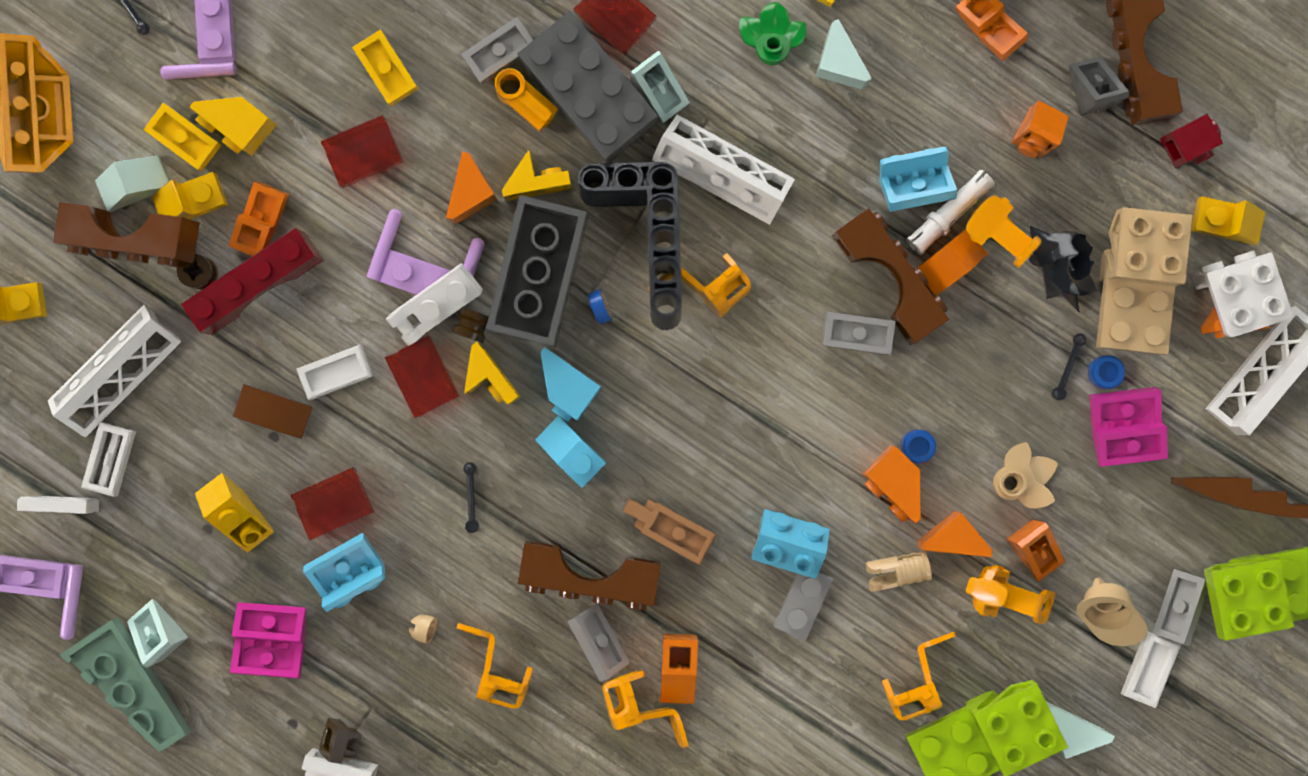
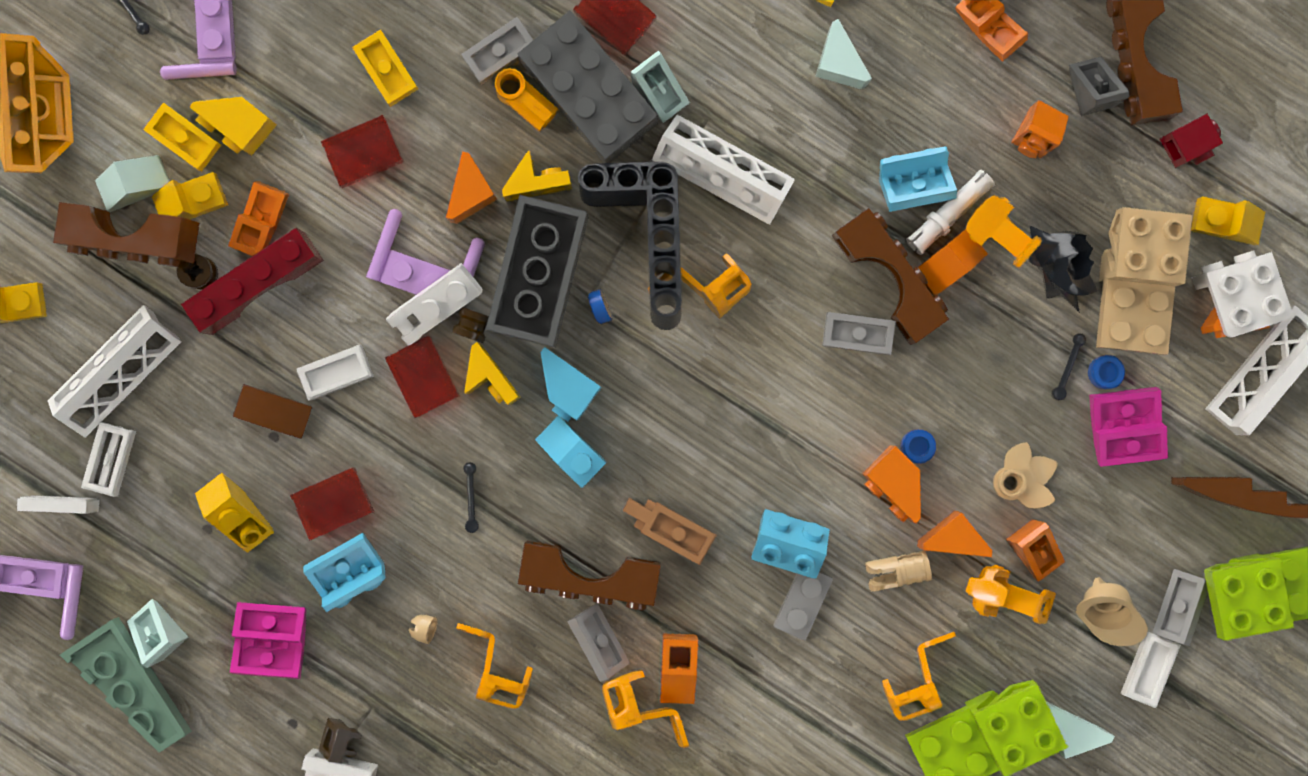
(772, 29): green plate -> none

